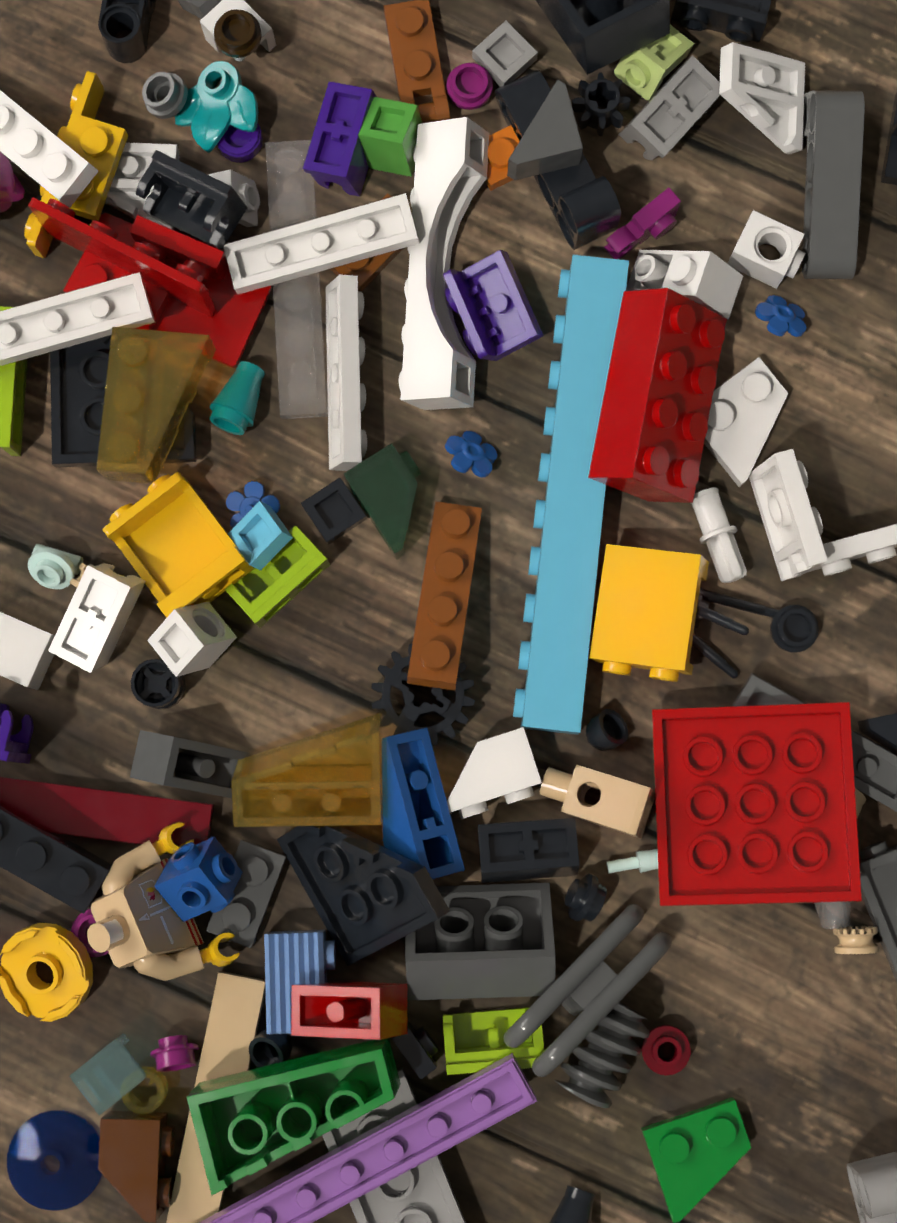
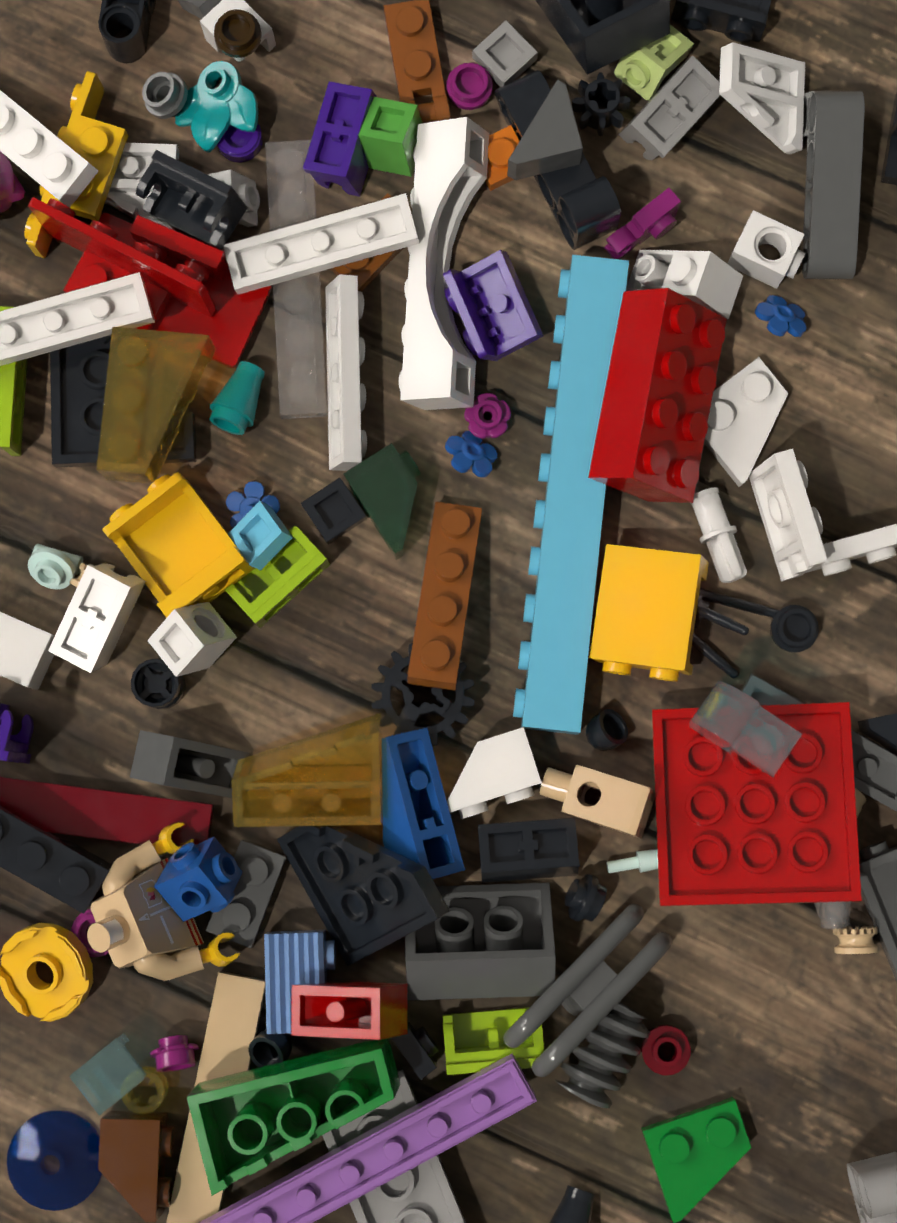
(488, 428): none -> magenta plate
(743, 726): none -> clear light blue brick

